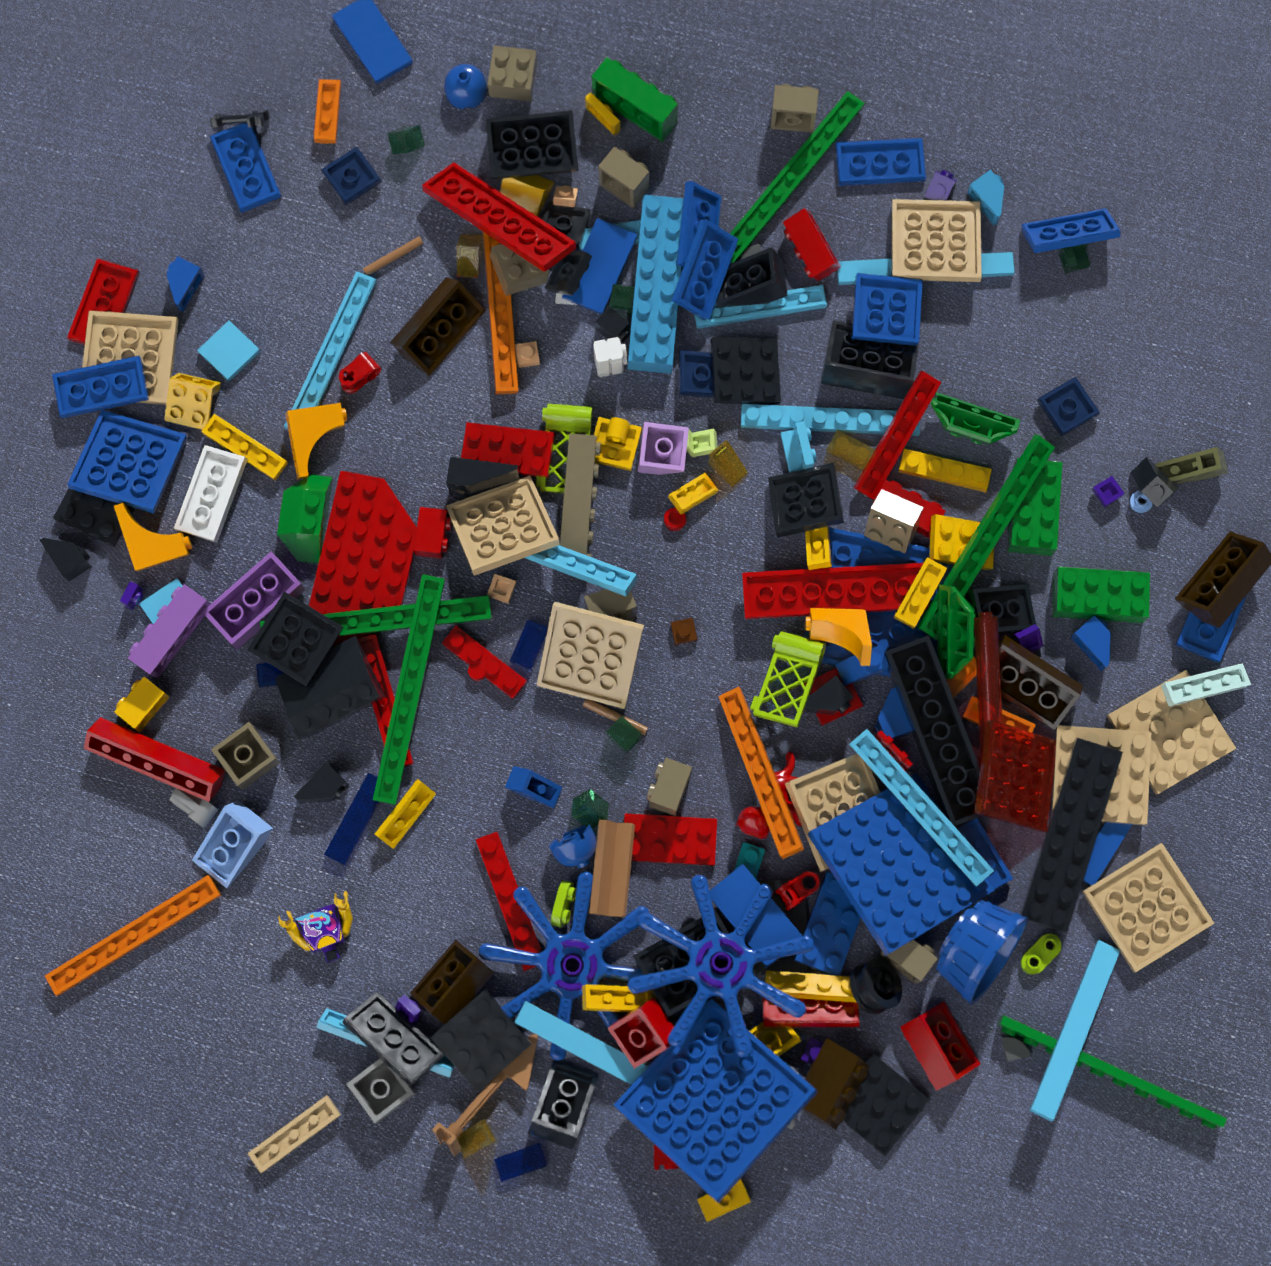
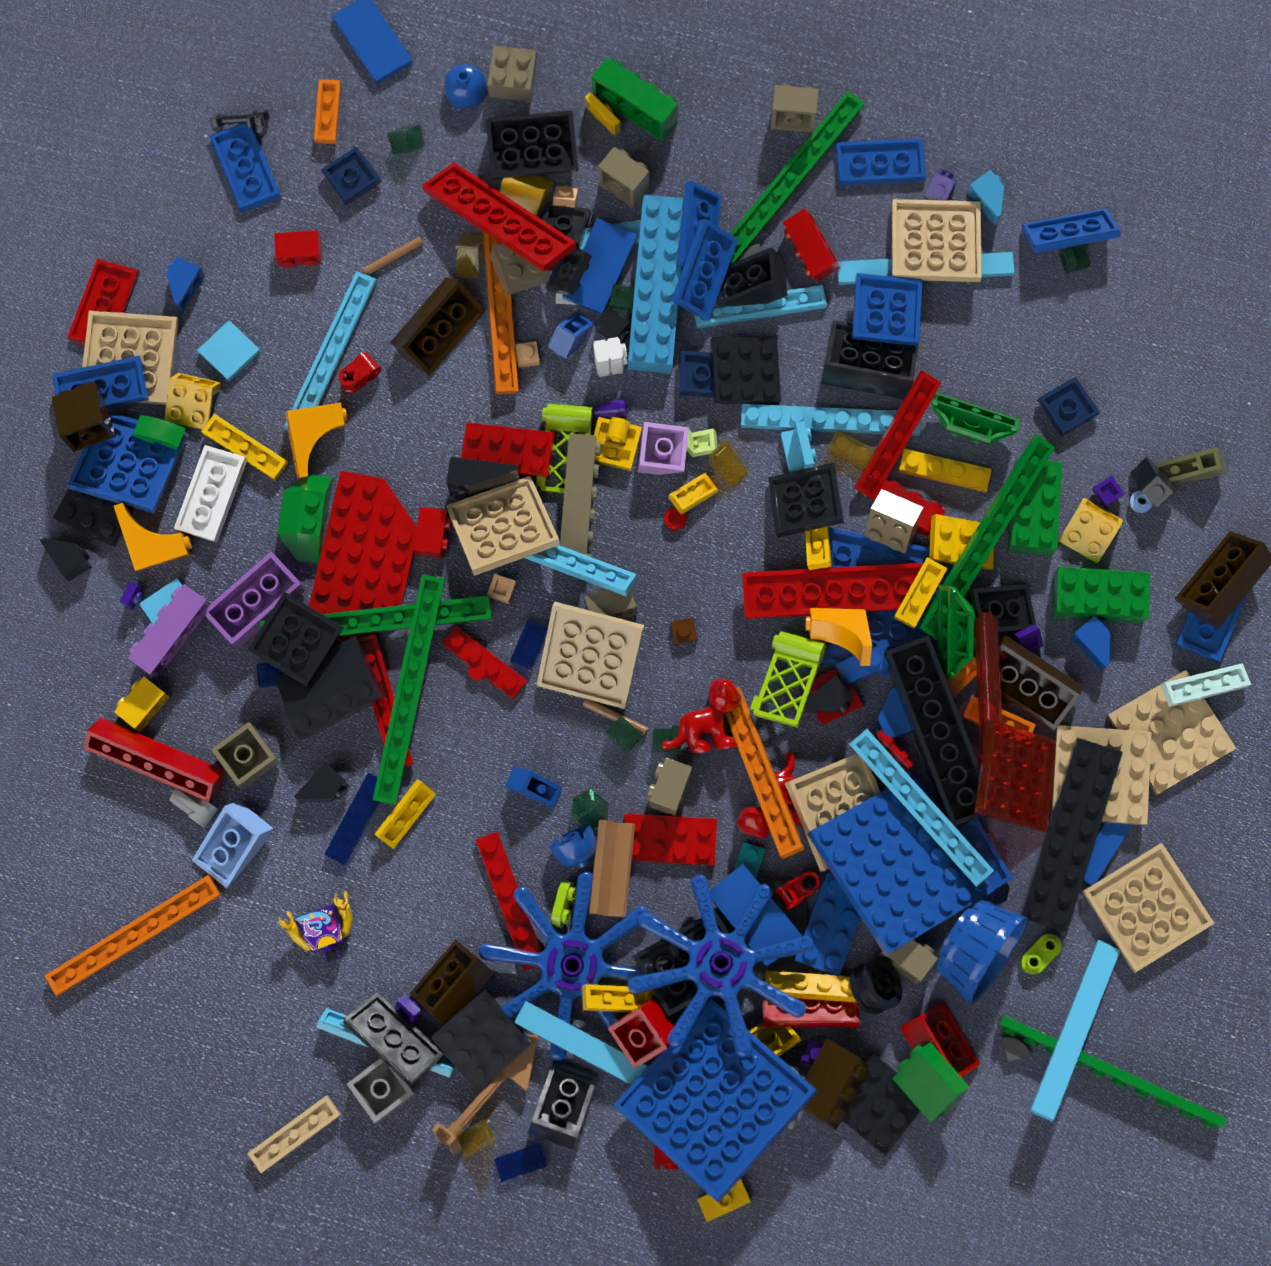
(82, 416): none -> dark brown slope
(158, 430): none -> green slope
(298, 248): none -> red brick
(570, 335): none -> blue slope
(611, 409): none -> dark purple cone
(662, 735): none -> clear green panel
(723, 699): none -> red animal
(930, 1081): none -> green brick
(1090, 530): none -> yellow bracket

